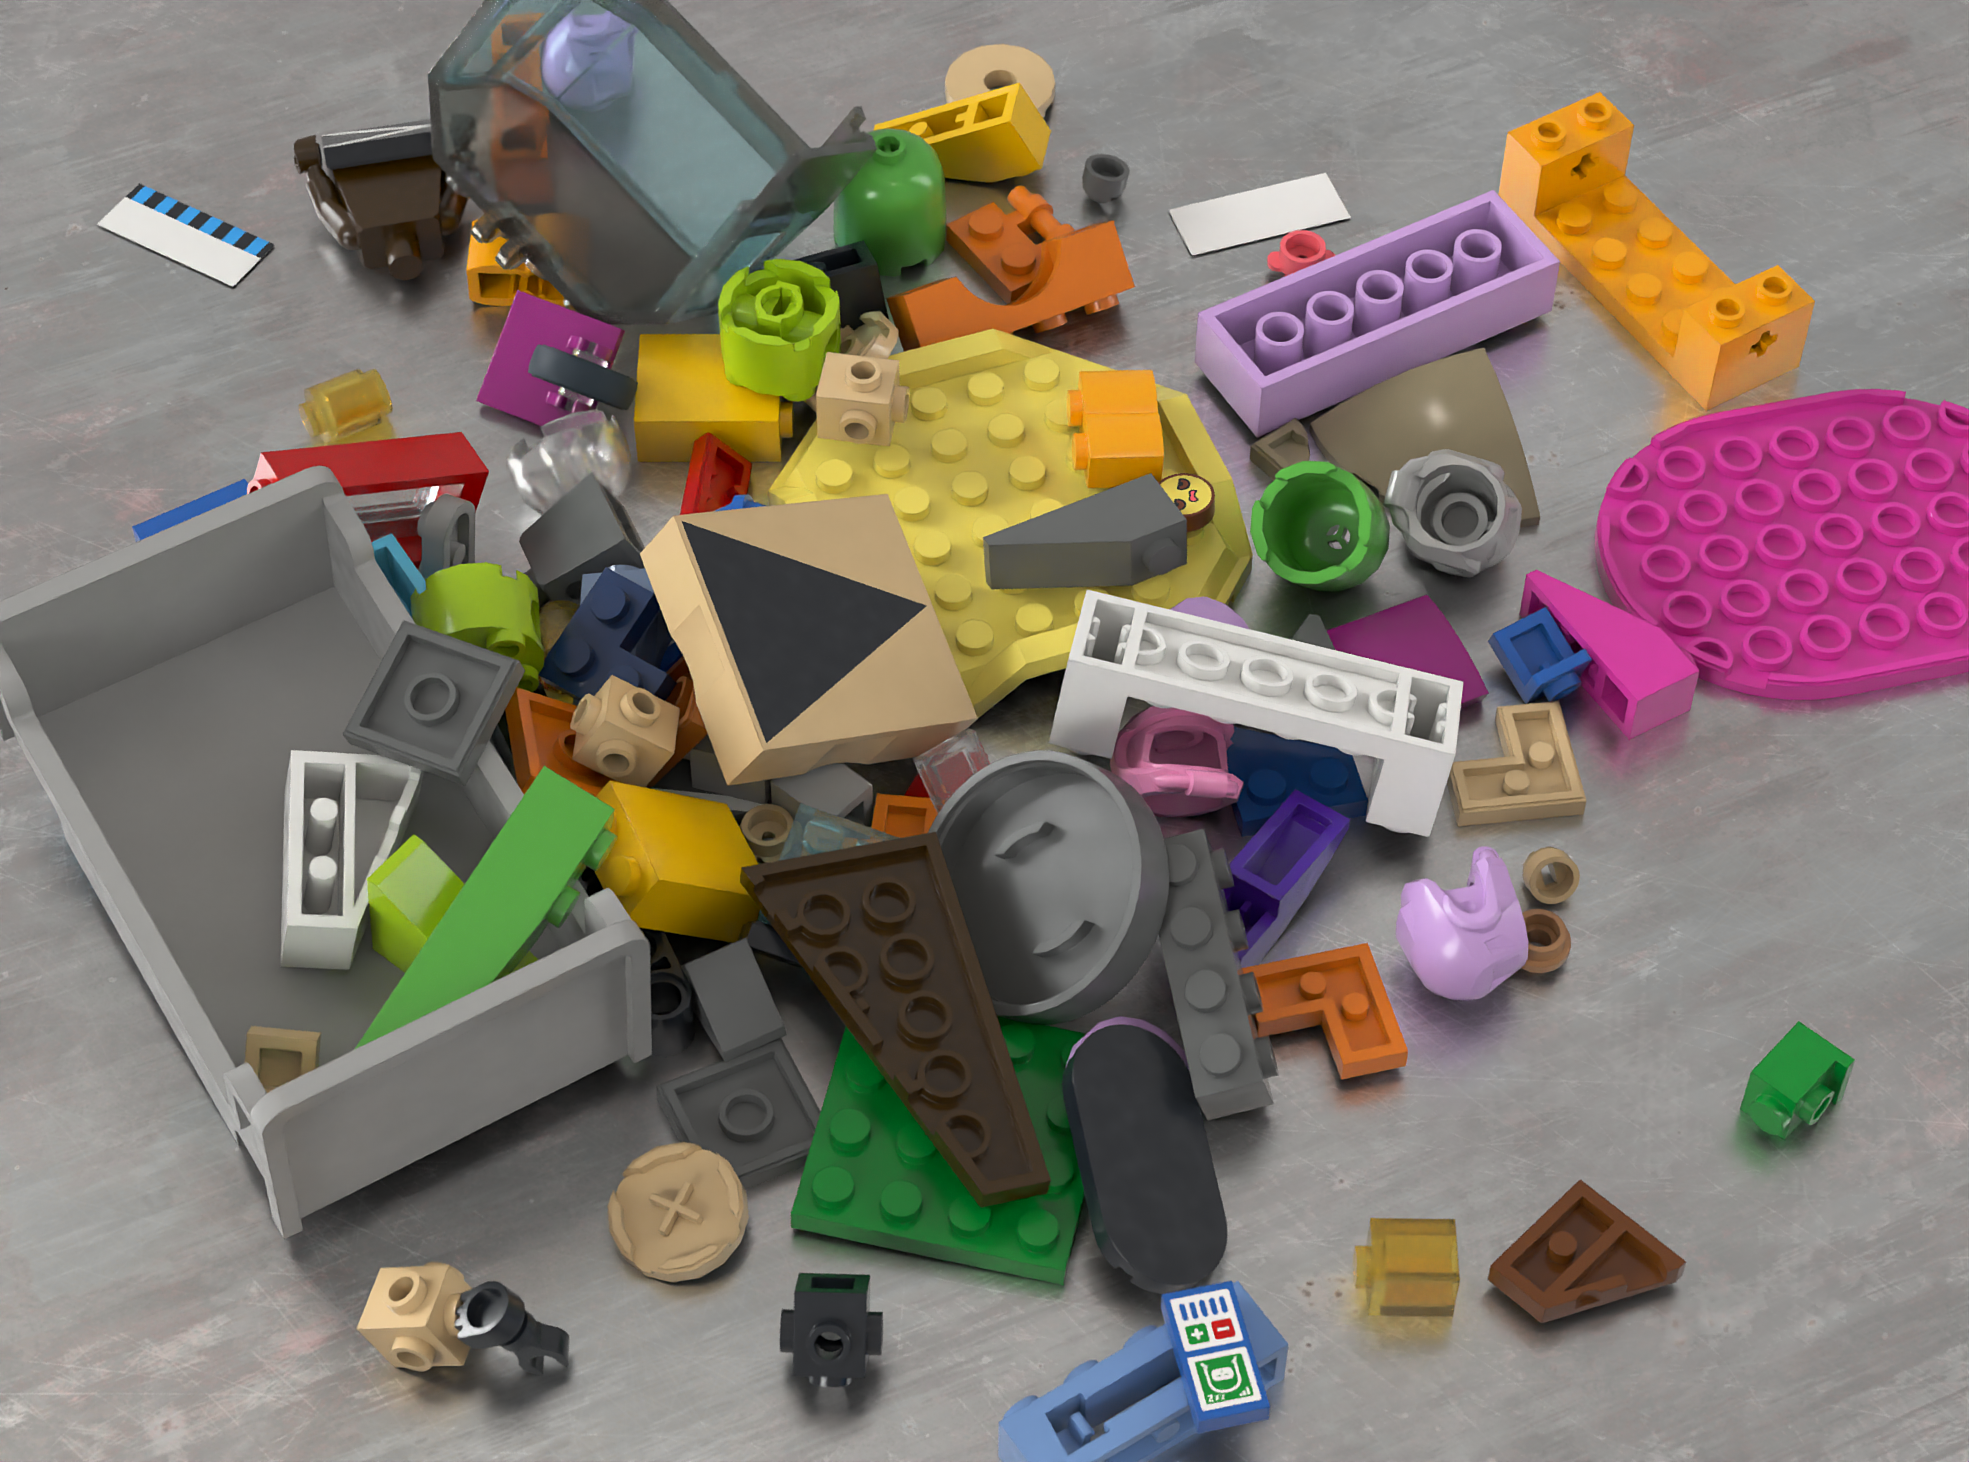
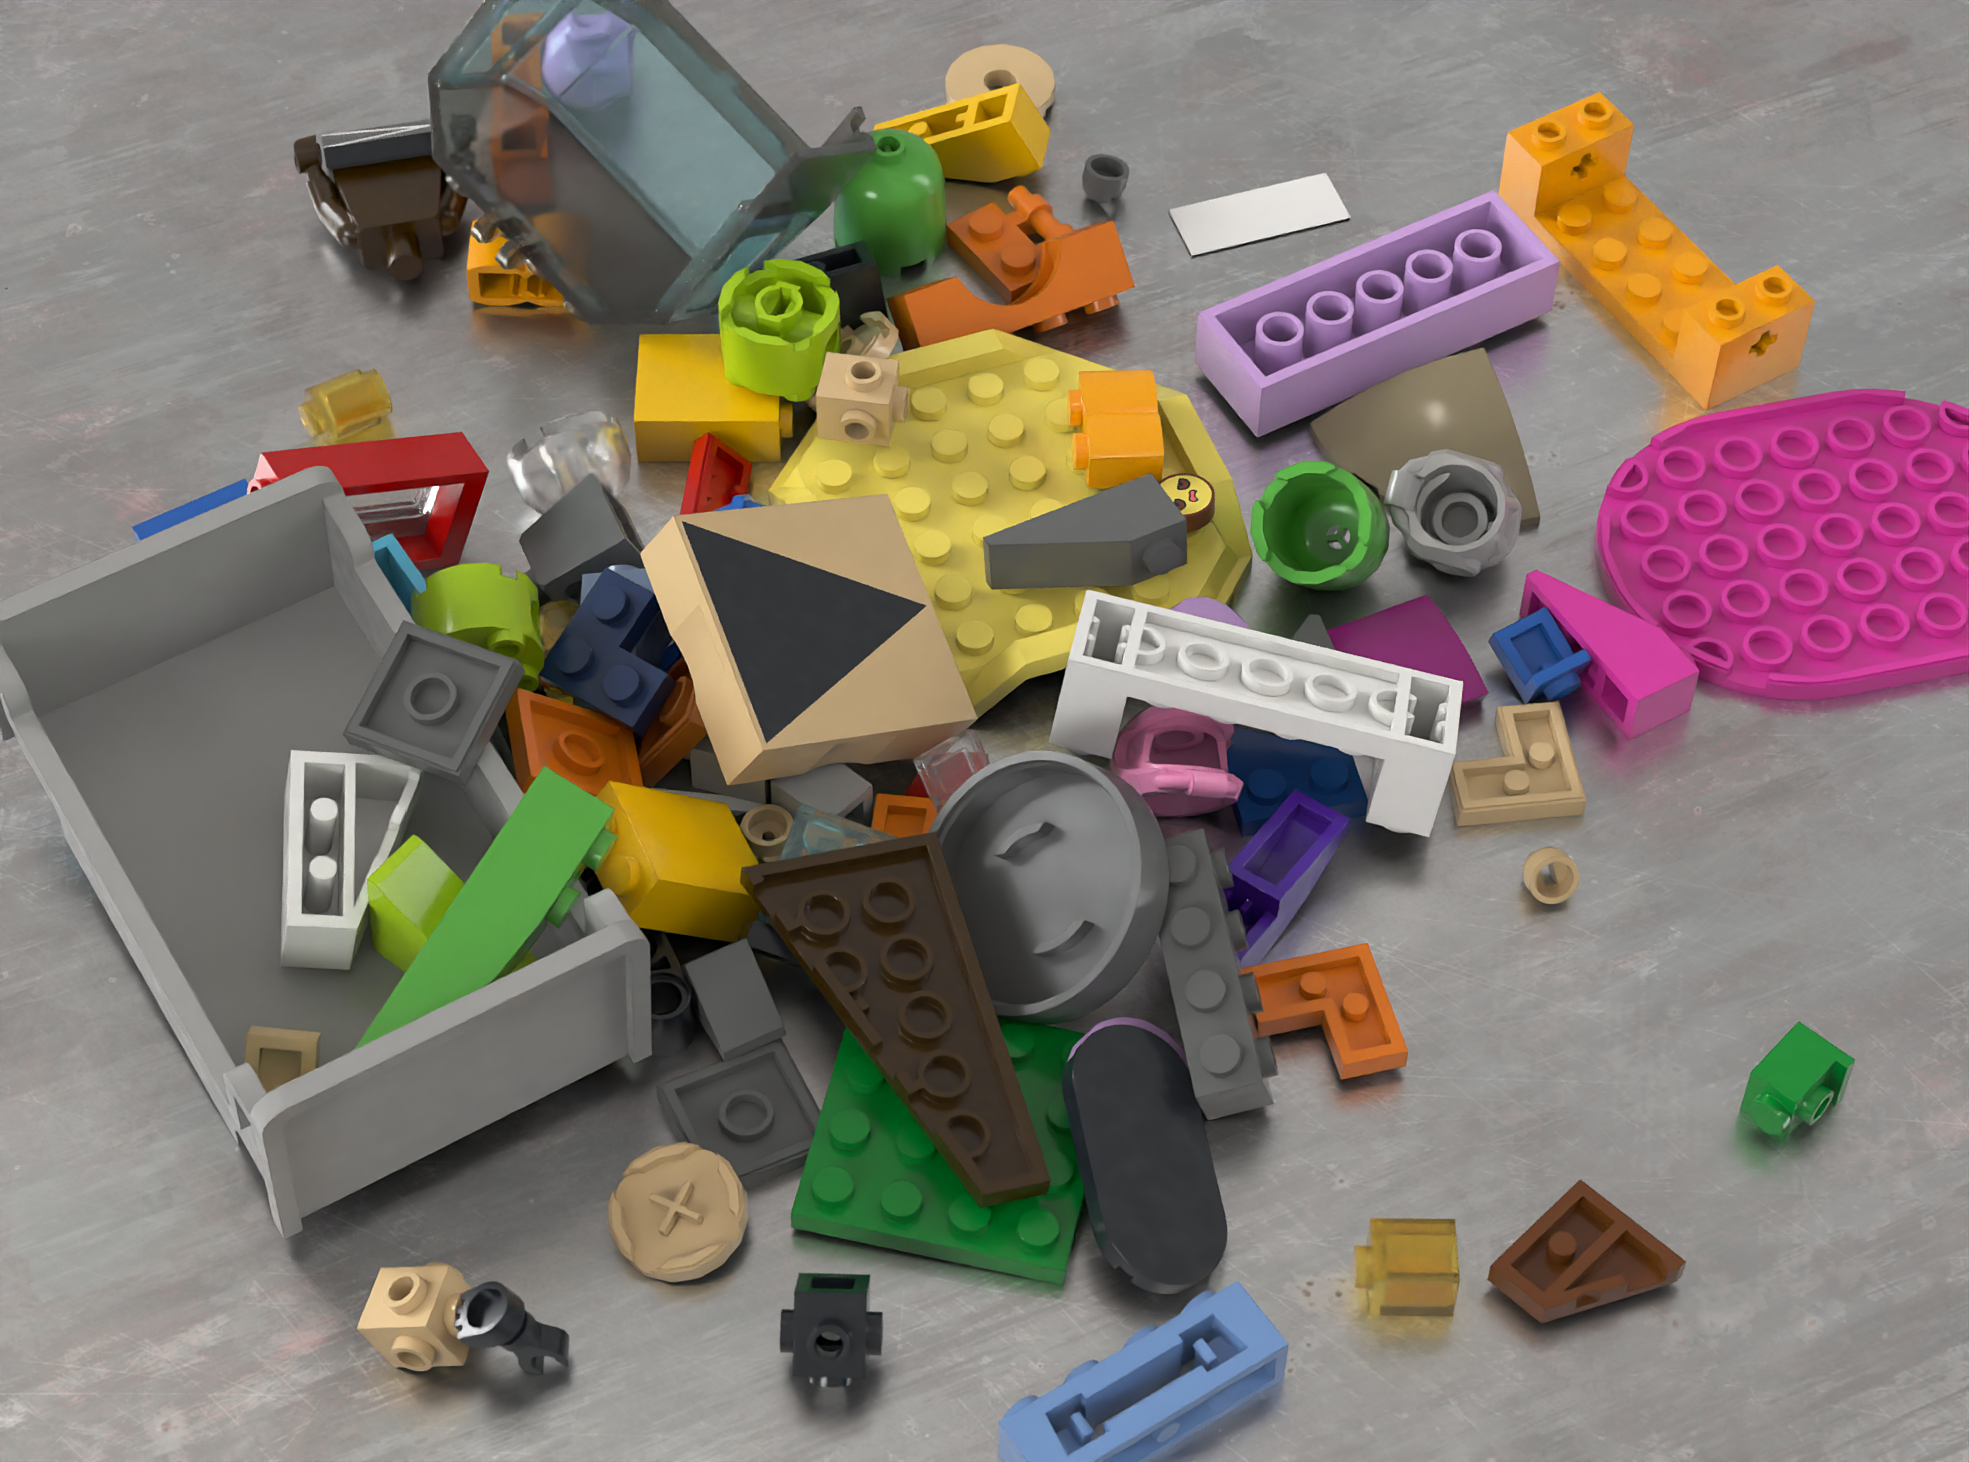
(186, 235): white sticker -> none
(446, 534): light grey plate -> none
(554, 363): magenta plate -> none
(624, 732): tan brick -> none
(1215, 1357): tile -> none
(1281, 448): dark tan tile -> none
(1298, 251): coral plate -> none
(1466, 936): lavender helmet -> none
(1550, 931): medium nougat plate -> none

